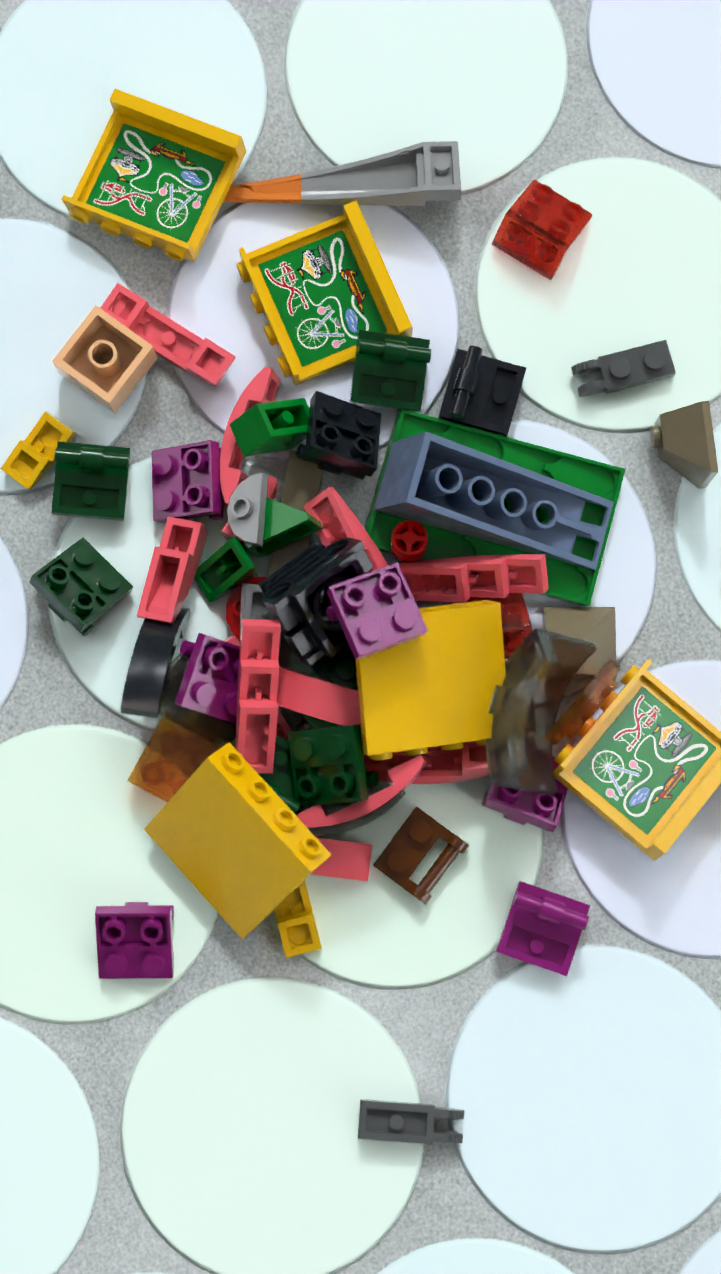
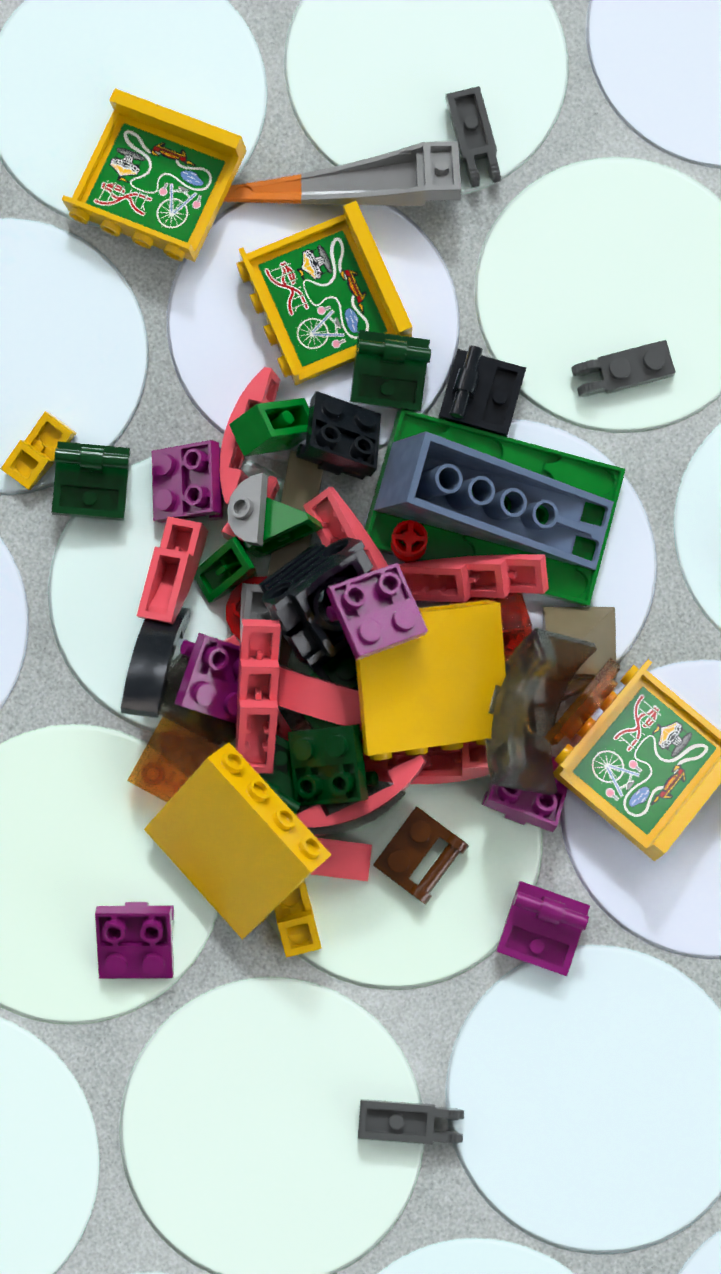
(80, 585): dark green plate -> none
(105, 359): light nougat brick -> none
(170, 340): coral slope -> none
(473, 132): none -> dark grey hinge
(541, 228): clear red bracket -> none
(687, 442): dark tan slope -> none

